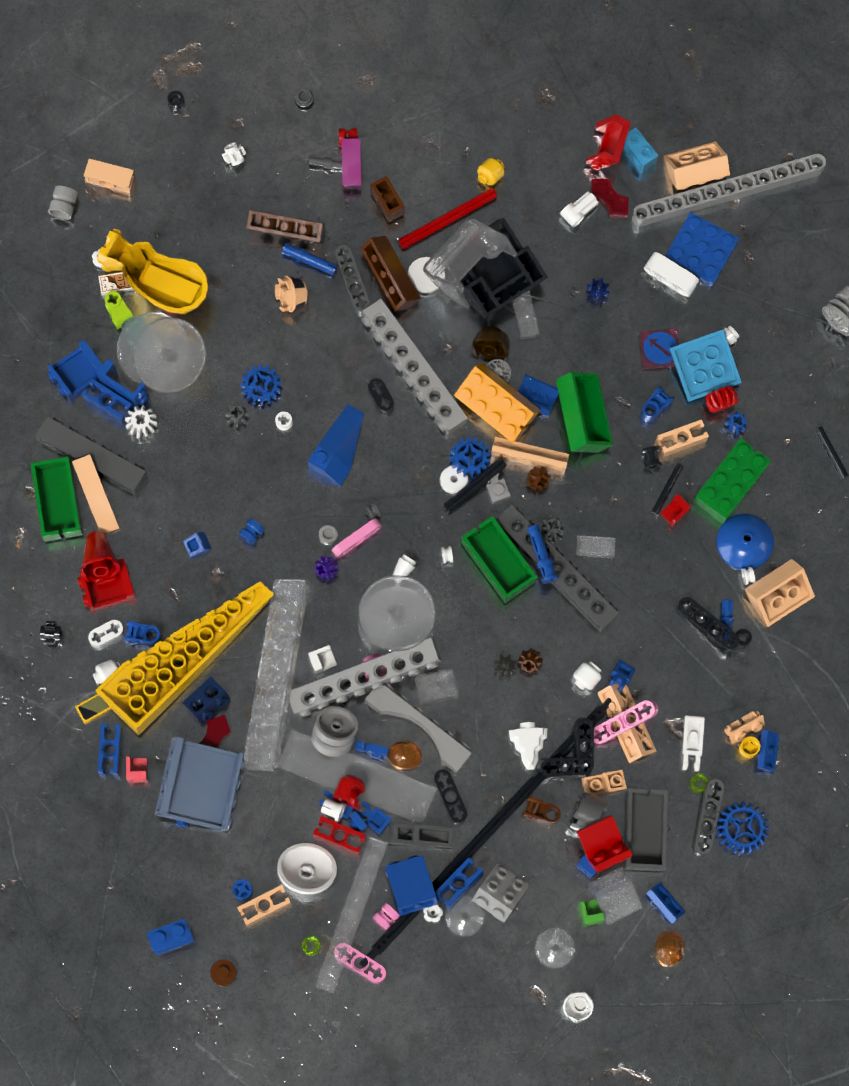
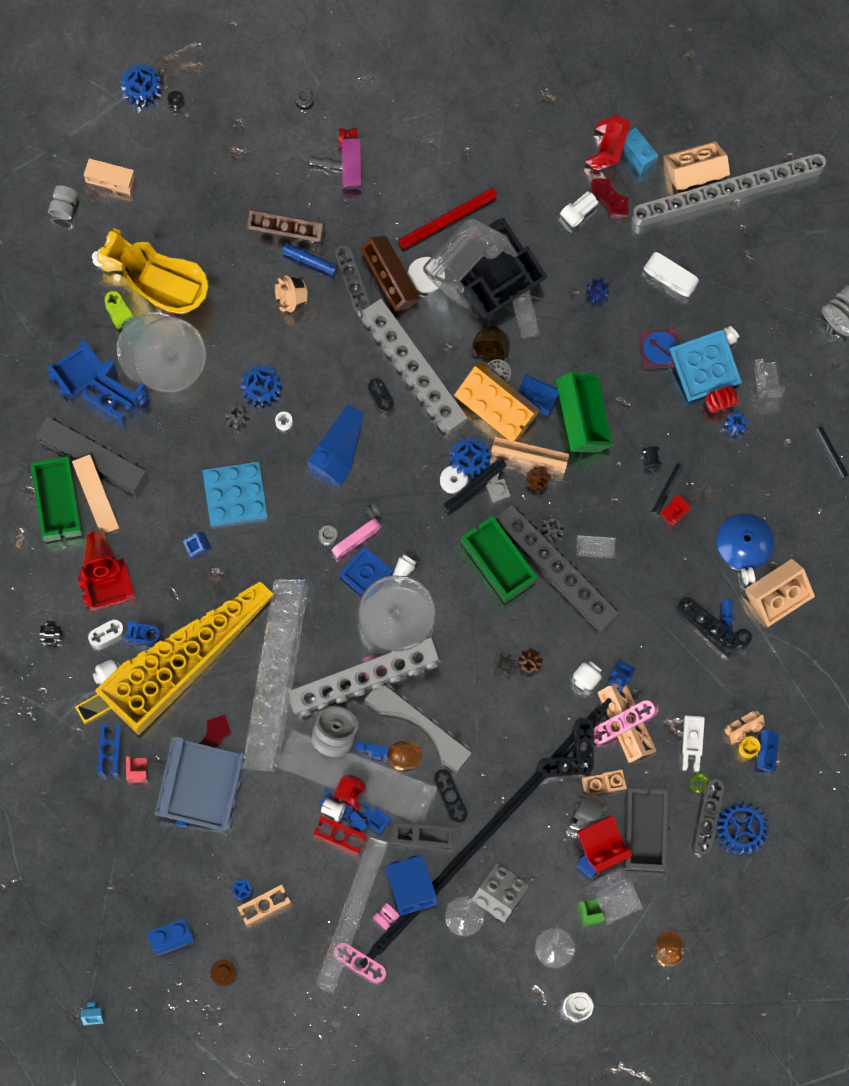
(92, 1014): none -> dark azure tile
(114, 282): tile -> none
(132, 85): none -> blue gear
(142, 428): white gear -> none
(203, 697): dark blue brick -> none
(234, 154): white gear -> none
(234, 494): none -> dark azure plate
(251, 531): blue wheel -> none
(305, 948): clear neon green bush -> none
(309, 861): white dish -> none
(322, 659): white panel -> none
(326, 567): dark purple gear -> none
(364, 570): none -> blue plate
(387, 199): reddish brown brick -> none
(434, 918): white plate -> none
(436, 687): clear bracket -> none
(447, 554): white bush -> none
(459, 875): blue piece -> none
(491, 171): yellow head -> none
(528, 741): white rock -> none
(540, 811): reddish brown piece -> none
(544, 563): blue pin -> none
(658, 402): blue piece -> none
(666, 902): blue plate -> none
(678, 445): light nougat piece -> none
(702, 248): blue plate -> none
(731, 481): green piece -> none
(767, 381): none -> clear panel

